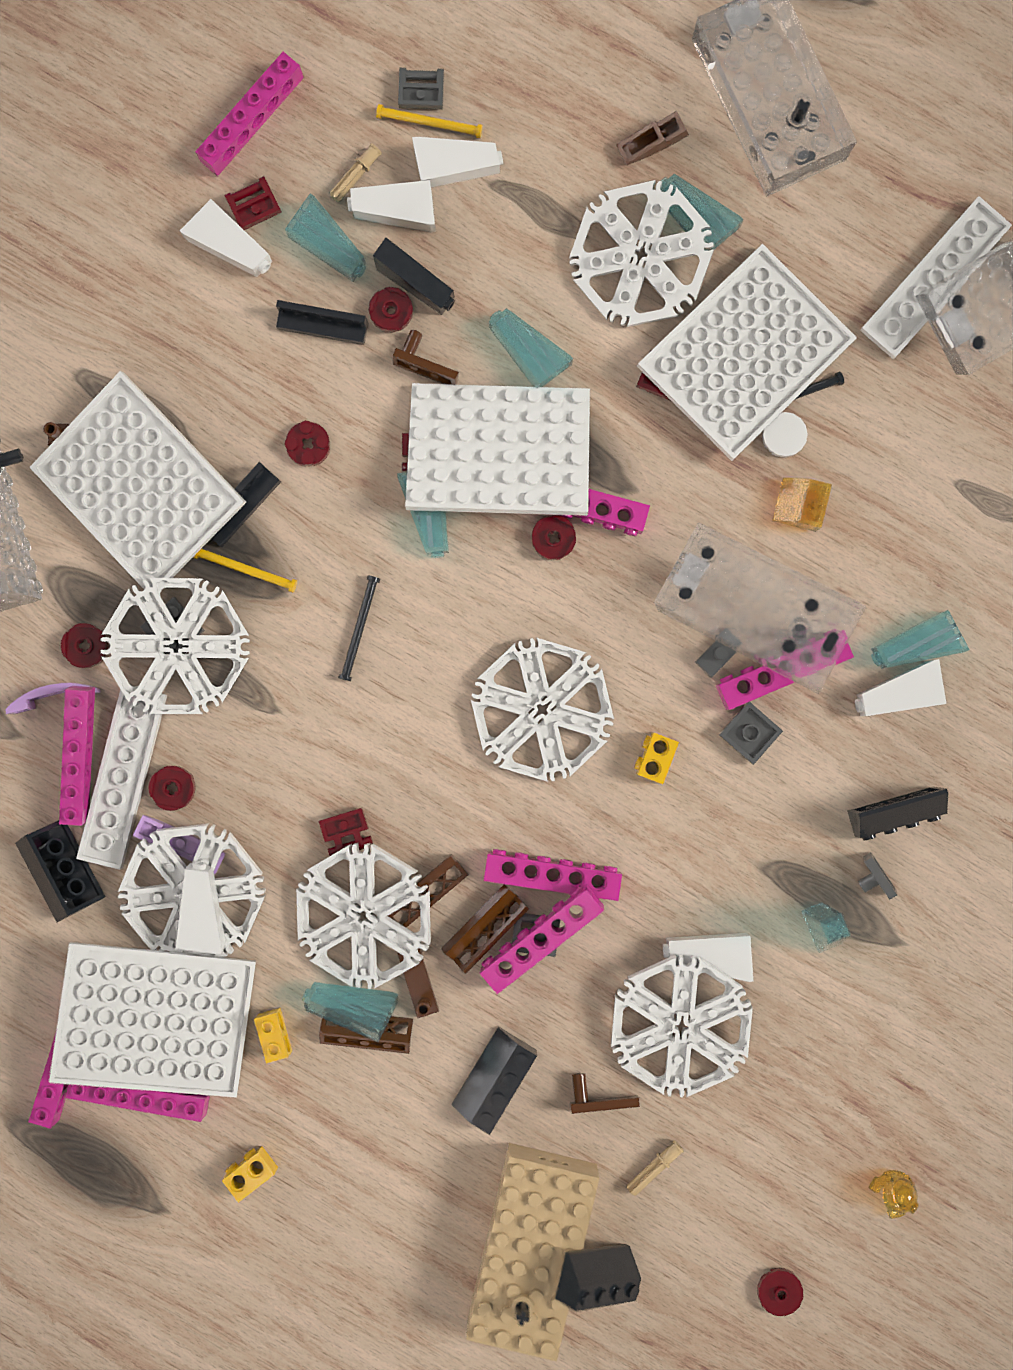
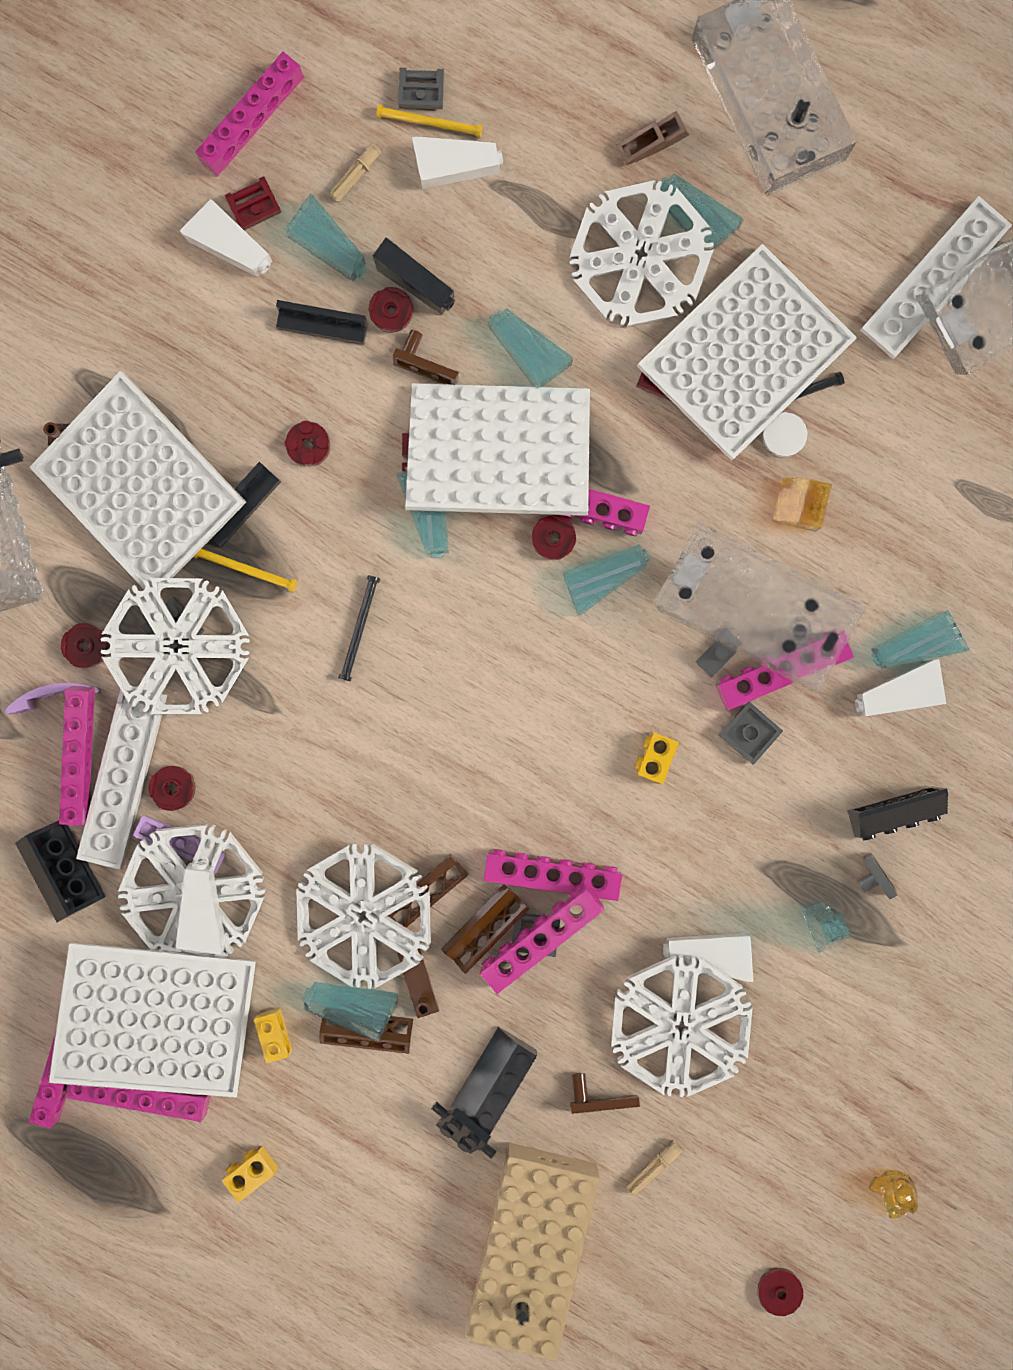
(343, 825): dark red plate -> none
(395, 204): white slope -> none
(463, 1130): none -> black plate
(562, 716): white plate -> none
(598, 1278): black slope -> none
(601, 577): none -> clear light blue slope

